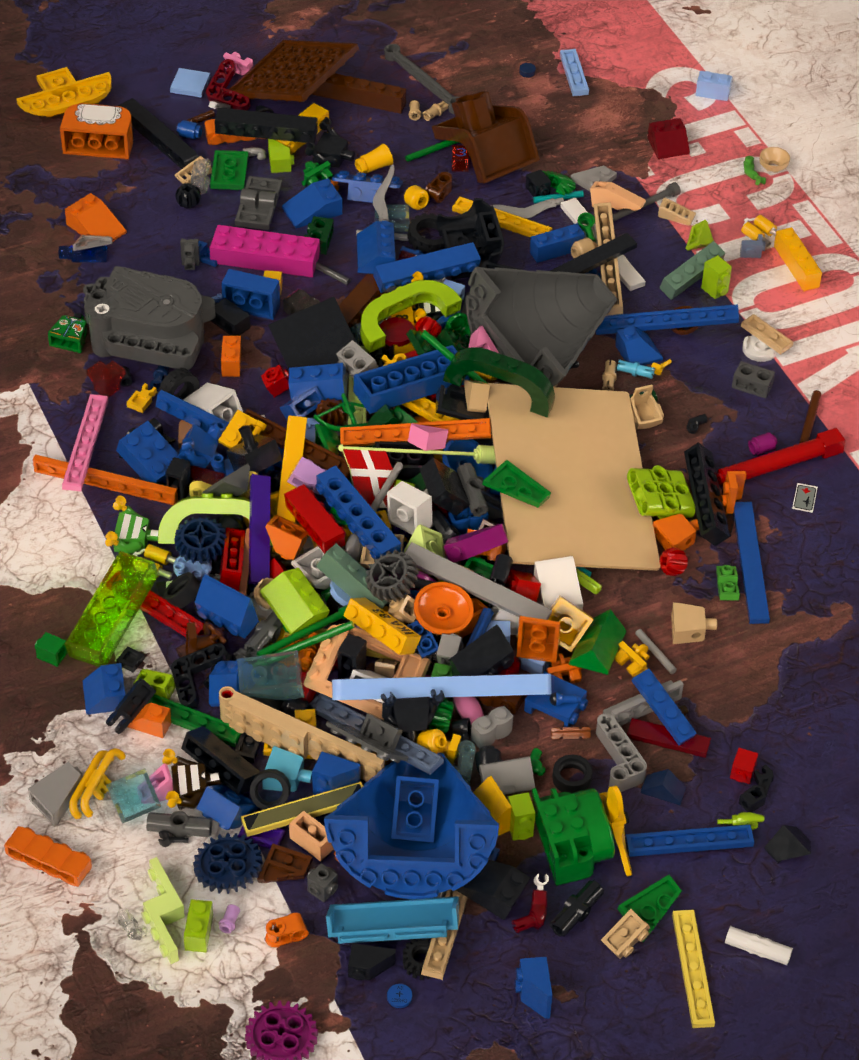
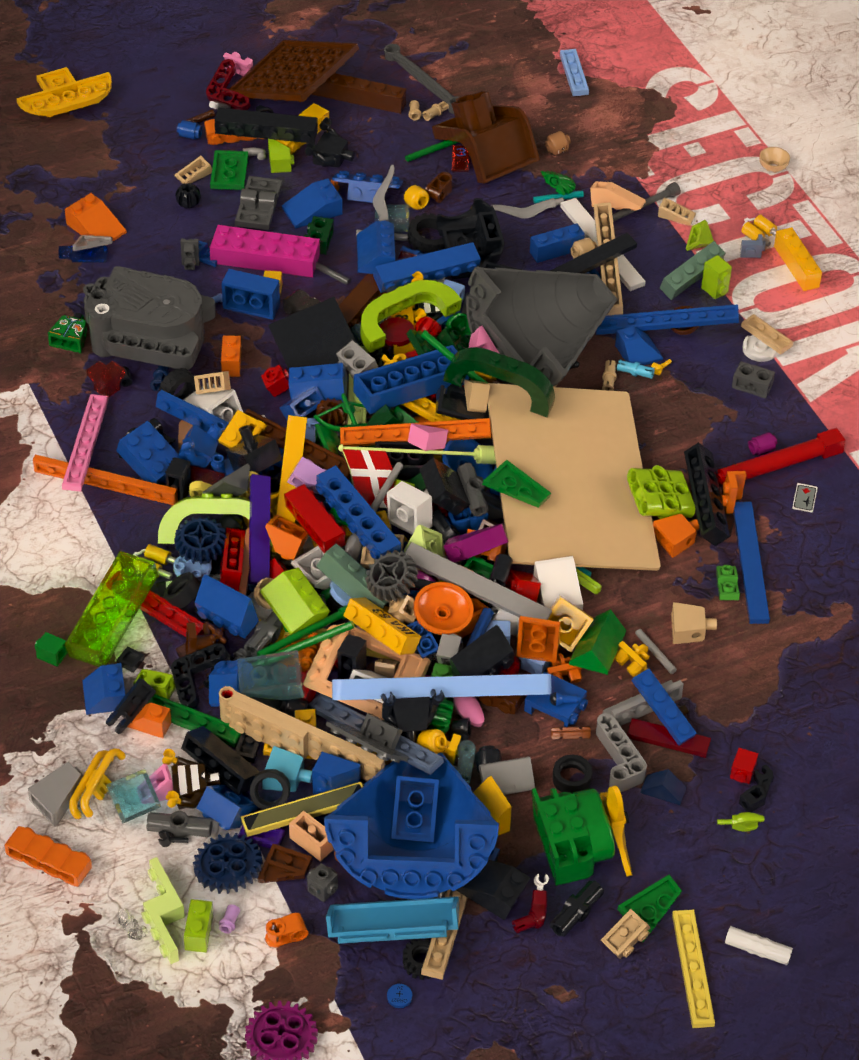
(97, 131): orange brick -> none
(131, 530): torso -> none
(141, 400): yellow plate -> none
(159, 134): black beam -> none
(190, 82): light blue tile -> none
(199, 174): clear slope -> none
(224, 382): none -> tan slope
(231, 318): black brick -> none
(315, 171): green hips -> none
(369, 961): black slope -> none
(374, 160): yellow plant -> none
(492, 727): light grey brick -> none
(506, 220): yellow tile -> none
(521, 816): lime brick -> none
(527, 70): dark blue tile -> none
(534, 985): blue slope -> none
(536, 763): green arm -> none
(538, 183): black brick -> none
(557, 143): none -> medium nougat head
(588, 177): light grey wing -> none
(589, 220): green bar -> none
(645, 408): tan piece -> none
(668, 138): dark red slope -> none
(673, 561): red piece -> none
(689, 840): blue plate -> none
(693, 423): black arm -> none
(714, 85): light blue slope -> none
(750, 172): bright green arm -> none
(788, 844): black slope -> none
(810, 417): reddish brown piece -> none

